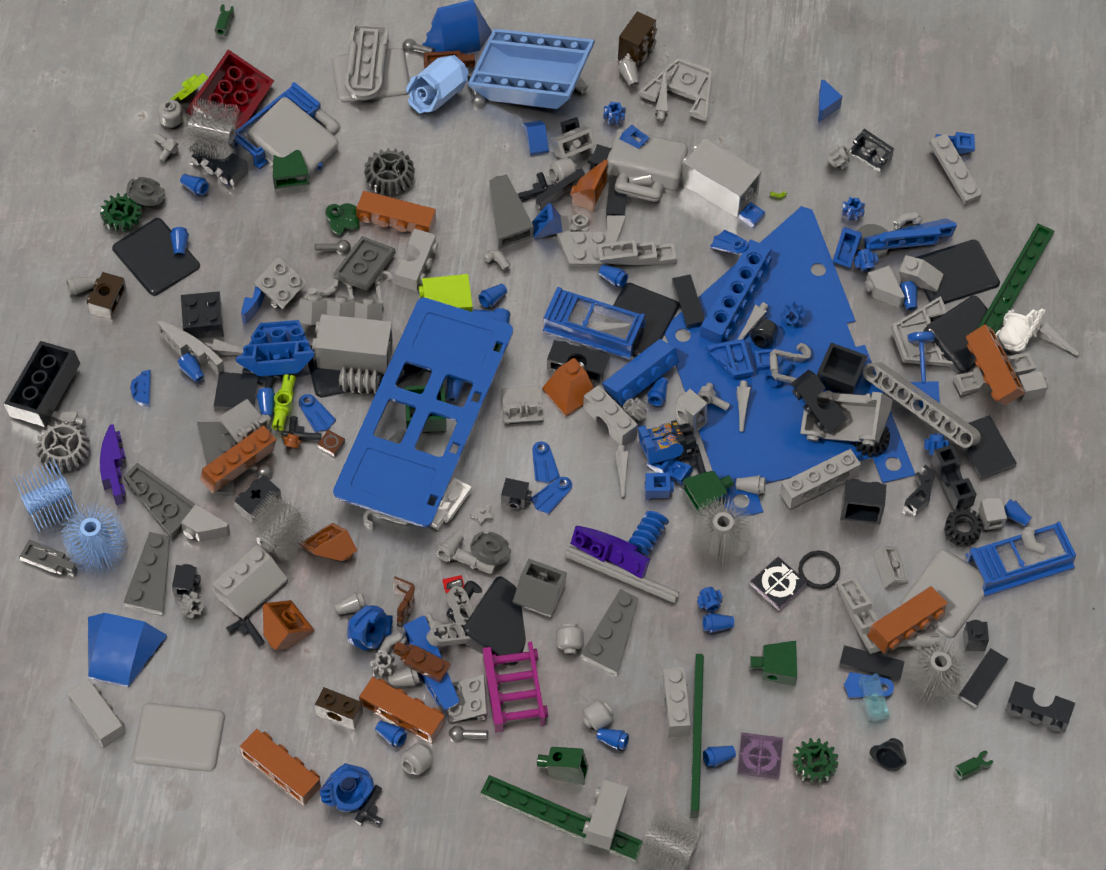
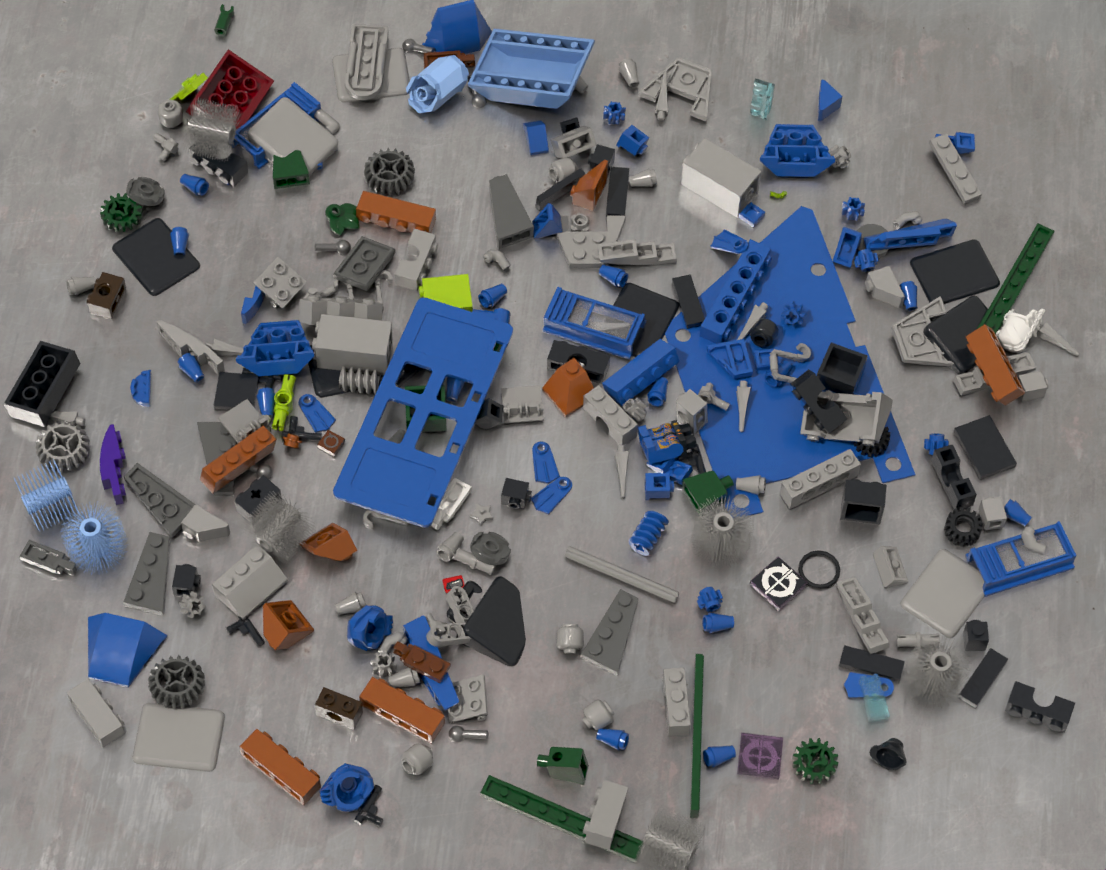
(176, 689): none -> dark grey gear
(202, 315): black piece -> none
(391, 733): blue cone -> none
(408, 602): reddish brown piece -> none
(490, 414): none -> black brick
(497, 698): magenta fence -> none
(537, 187): black hose -> none
(540, 587): dark grey slope -> none
(611, 548): dark purple slope -> none
(637, 38): dark brown brick -> none
(656, 158): light grey piece -> none
(762, 98): none -> clear light blue hinge
(777, 663): dark green torso -> none
(796, 151): none -> blue wedge
(872, 150): black hinge -> none
(907, 620): dark orange brick -> none
(920, 273): light grey slope -> none
(925, 482): black piece -> none
(930, 405): light grey beam -> none
(931, 387): blue piece -> none
(972, 765): dark green bar -> none

